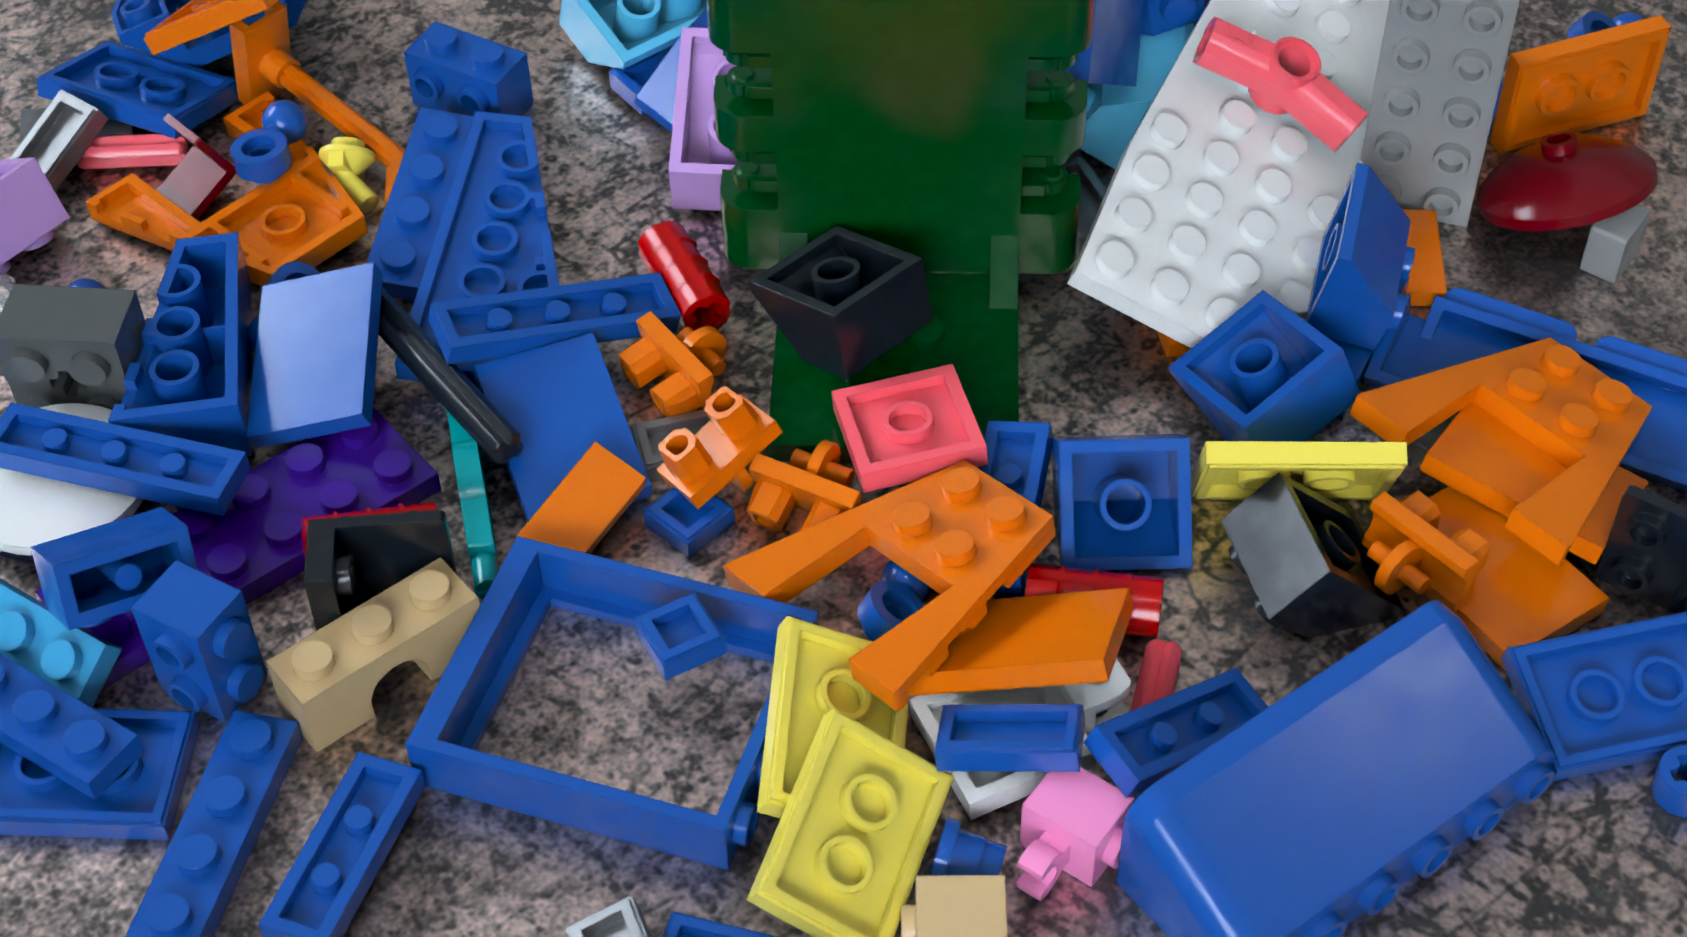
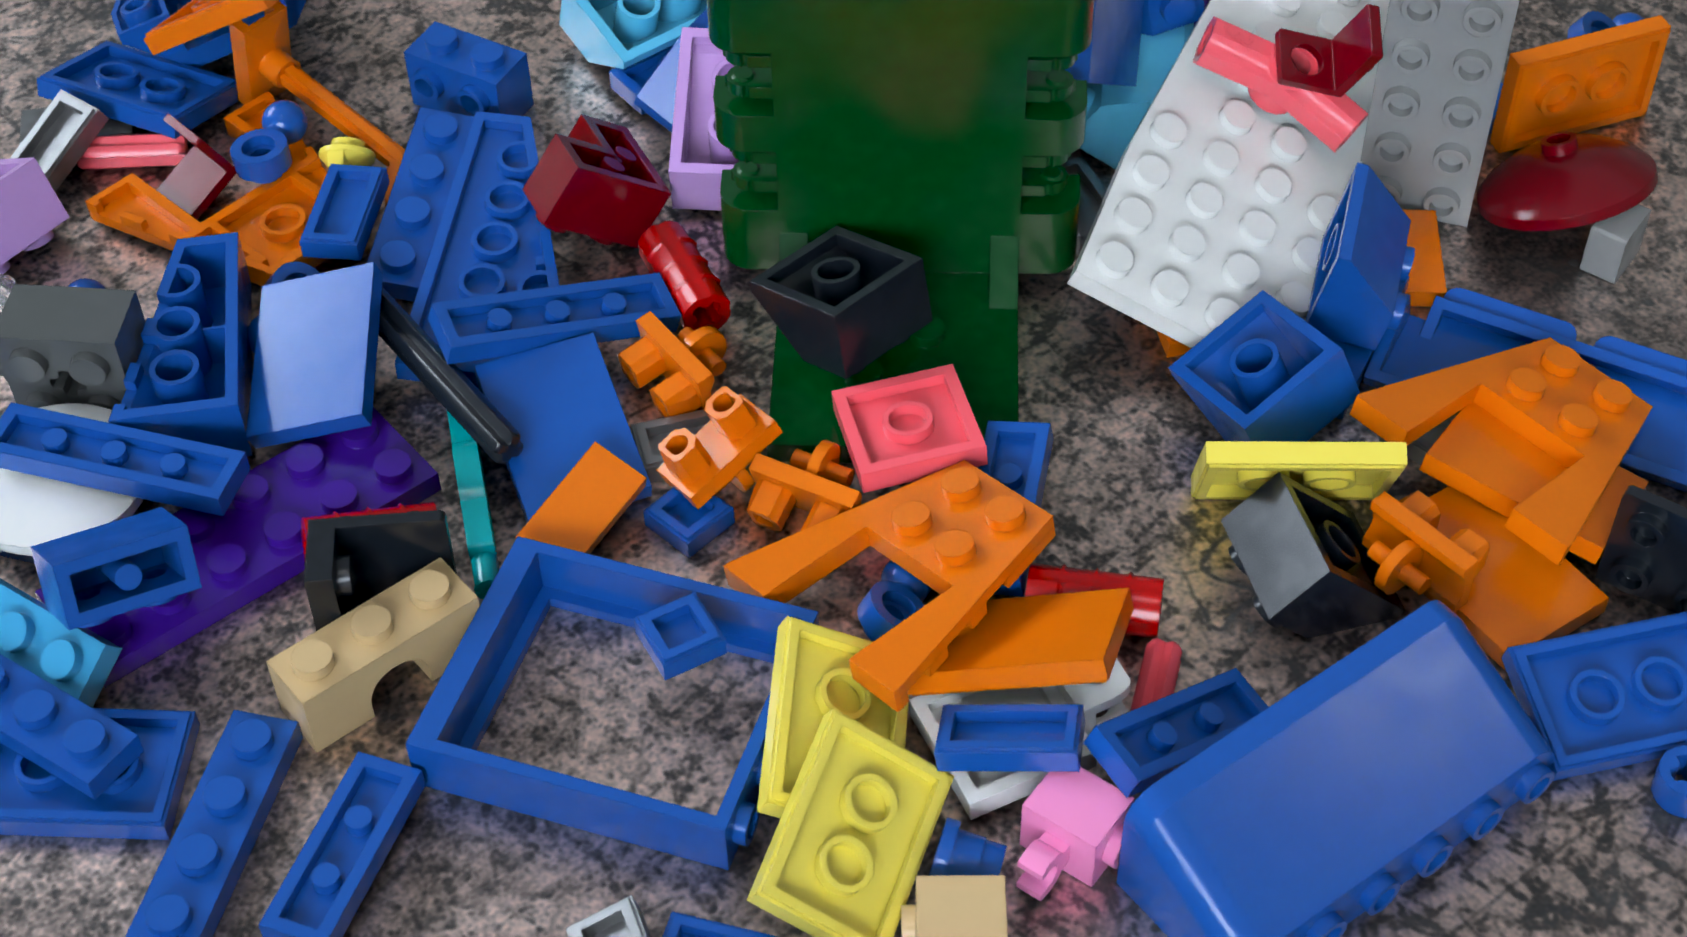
(200, 641): blue brick -> none
(344, 212): none -> blue tile
(597, 184): none -> dark red brick
(1123, 501): blue slope -> none
(1339, 60): none -> dark red bracket

